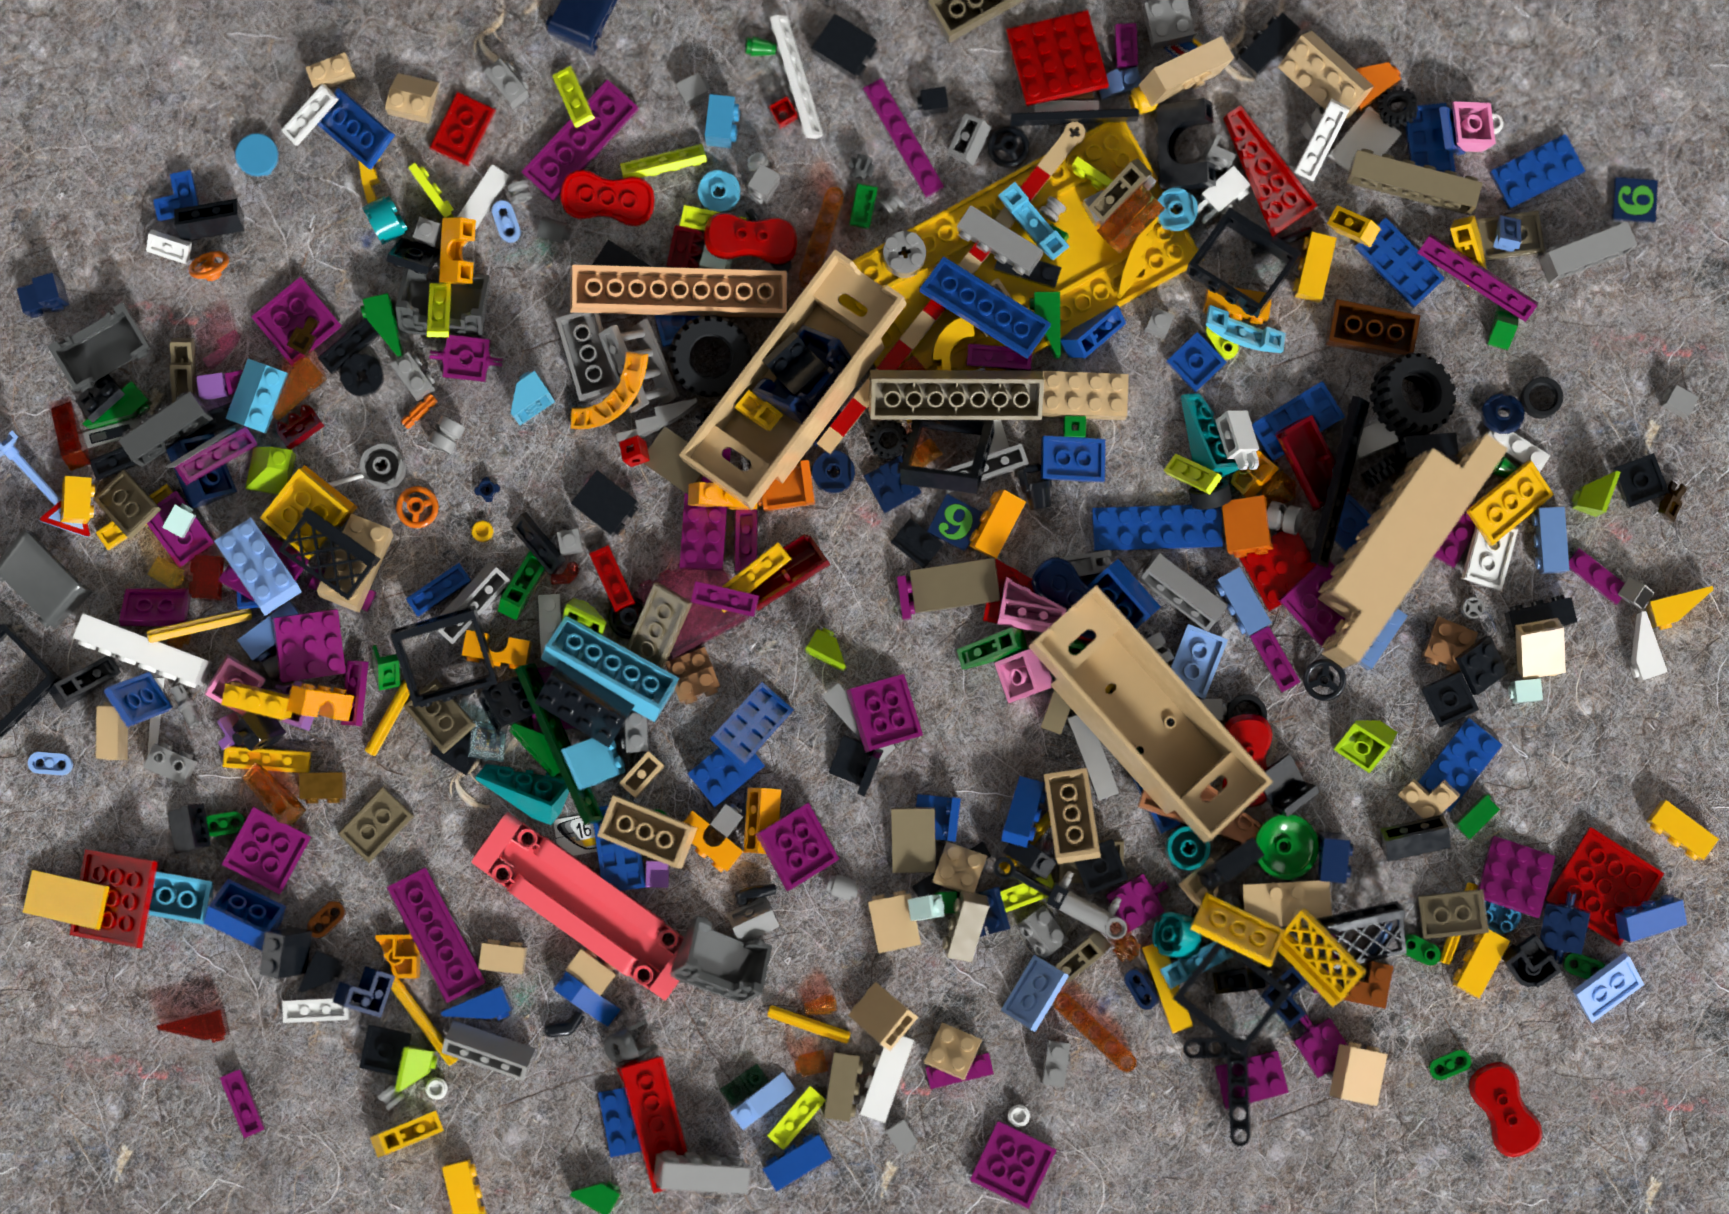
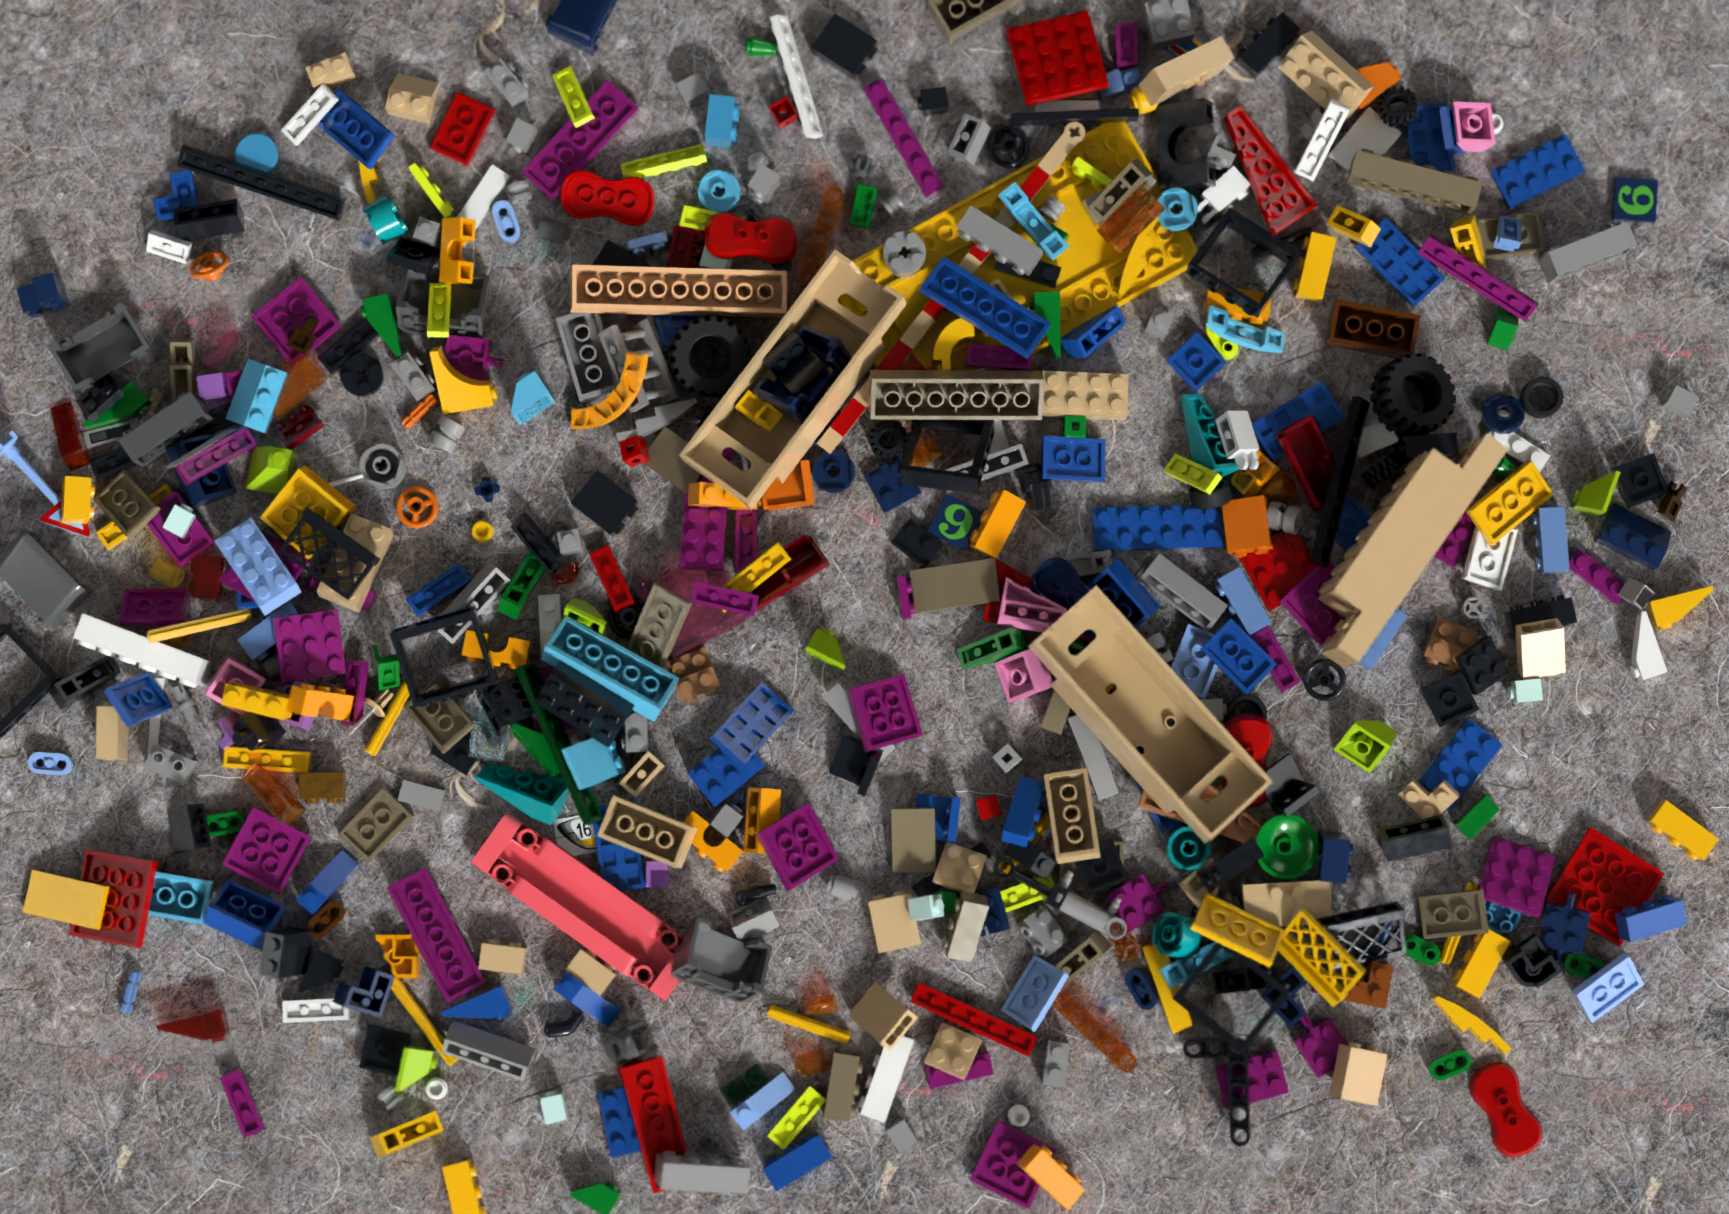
(130, 992): none -> medium blue axle
(261, 182): none -> black tile
(327, 882): none -> blue slope
(375, 706): none -> tan piece
(421, 795): none -> light grey tile
(458, 391): none -> yellow arch
(521, 136): none -> light grey brick
(554, 1107): none -> light aqua brick
(640, 244): none -> light blue plate
(973, 1019): none -> red plate
(988, 807): none -> red piece
(1007, 749): none -> light grey piece
(1051, 1175): none -> light orange brick
(1238, 656): none -> blue plate
(1465, 1020): none -> yellow slope
(1634, 537): none -> dark blue slope

